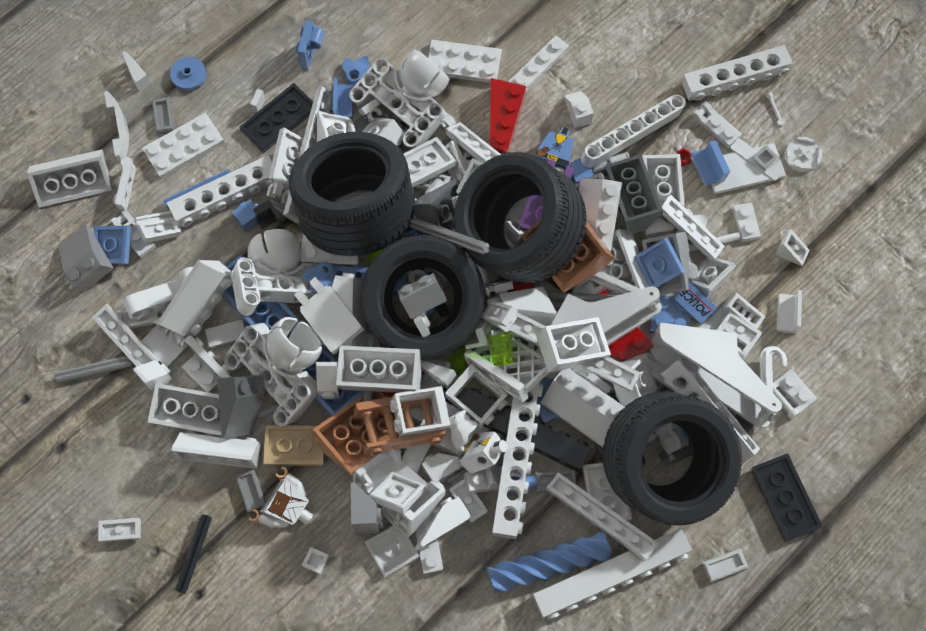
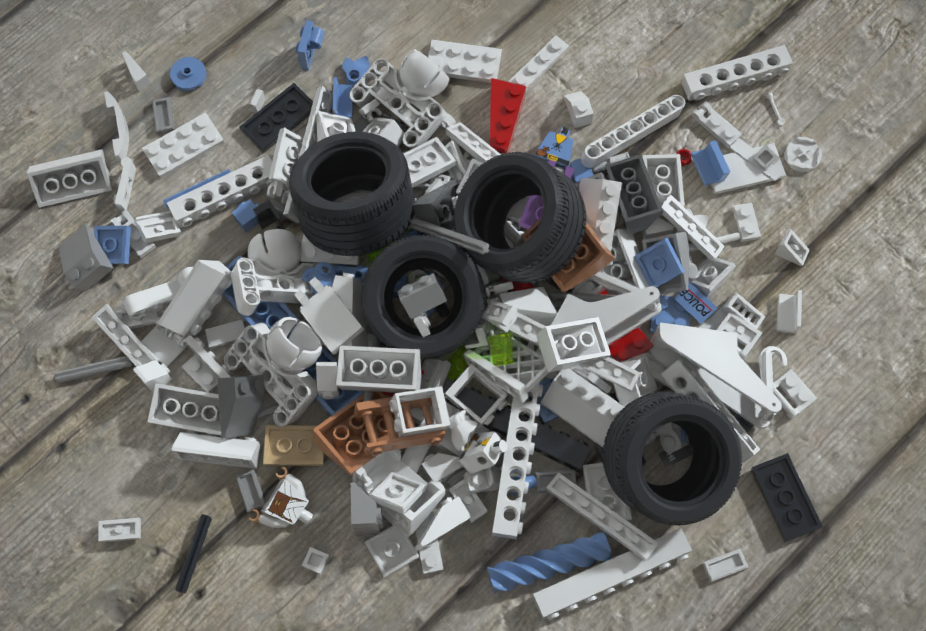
(440, 374): white slope -> none

